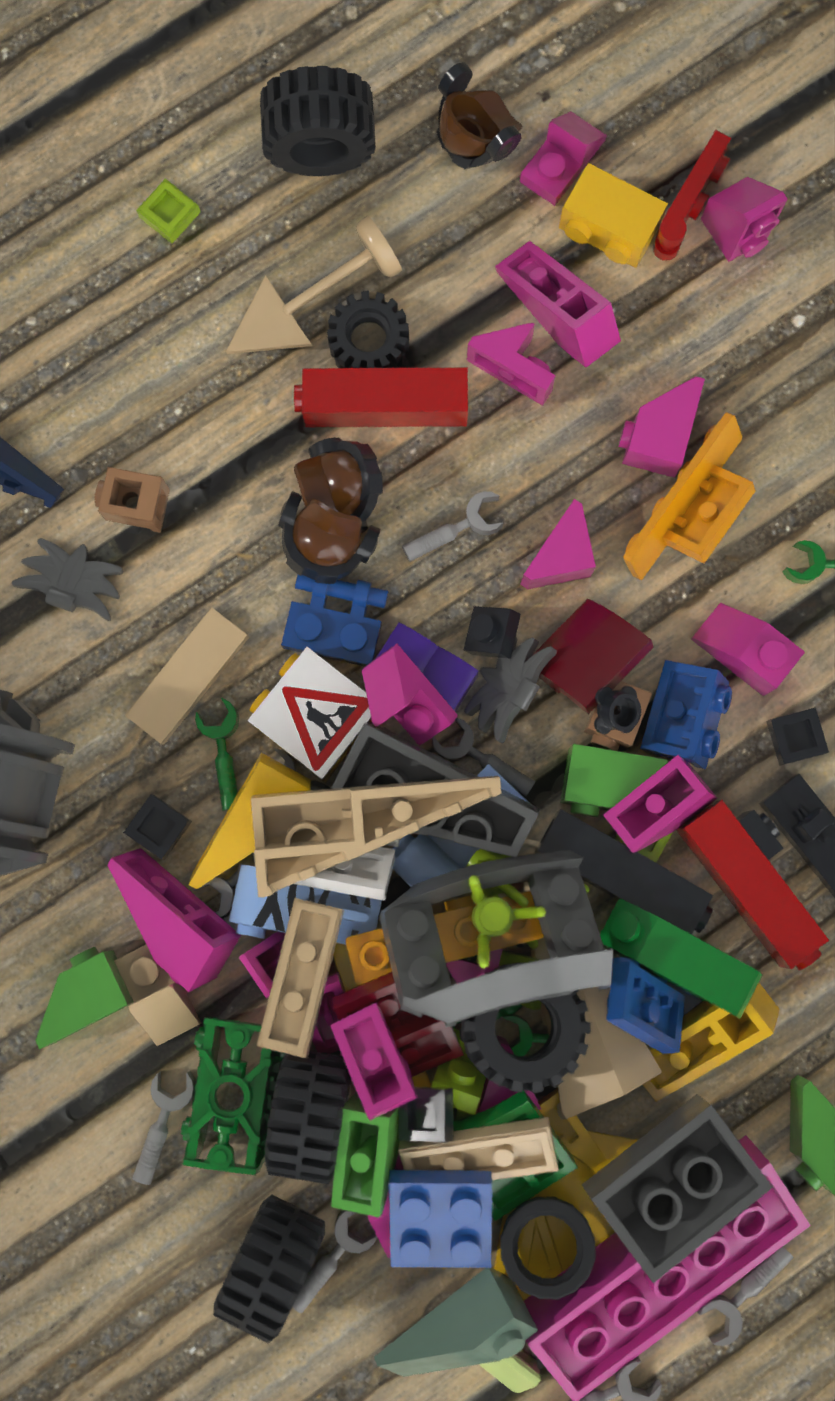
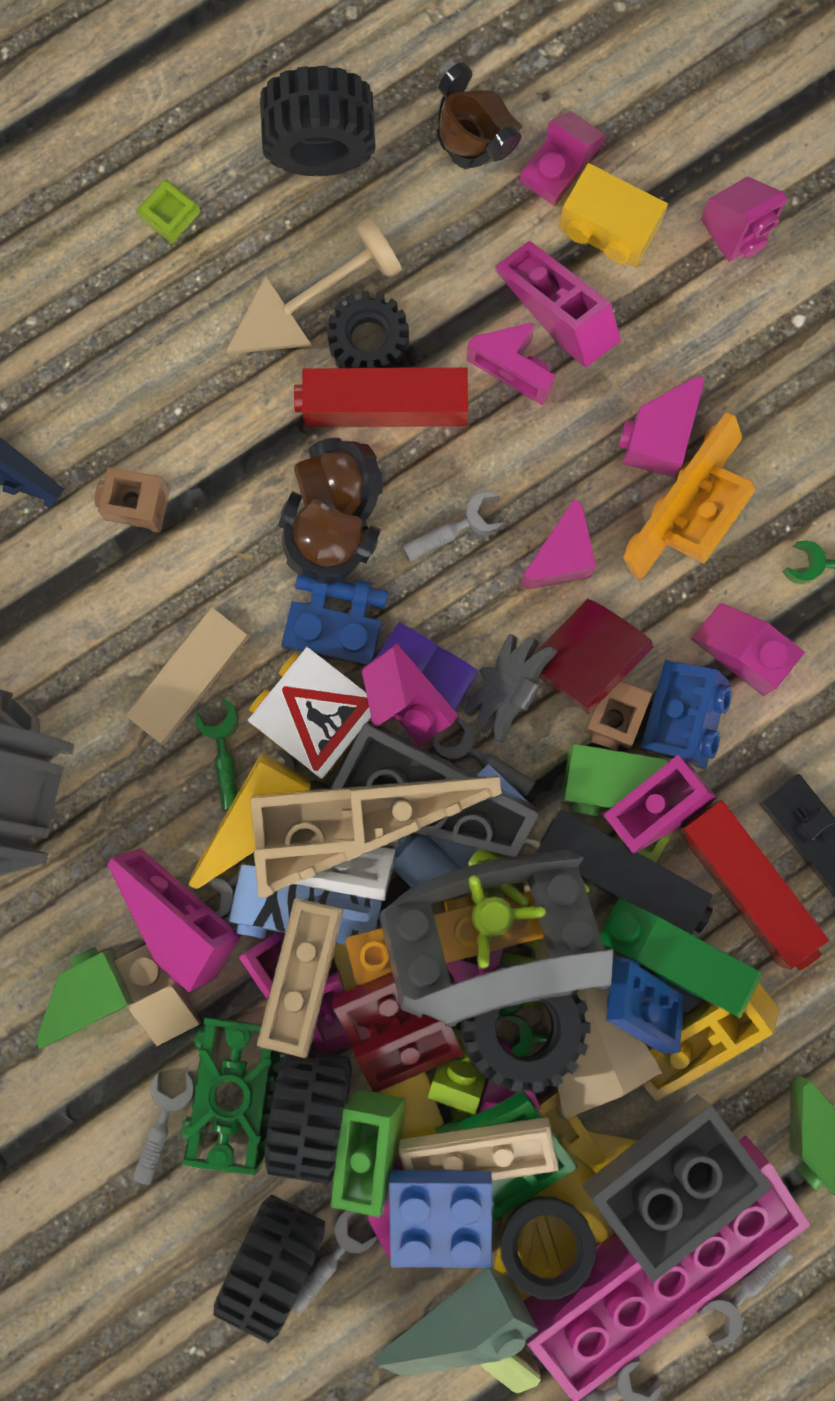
(70, 579): dark grey piece -> none
(157, 827): black plate -> none
(374, 1061): dark pink slope -> none
(427, 1116): black plate -> none
(492, 632): black plate -> none
(627, 711): black plate -> none
(691, 197): red plate -> none
(762, 832): black plate -> none
(797, 736): black plate -> none

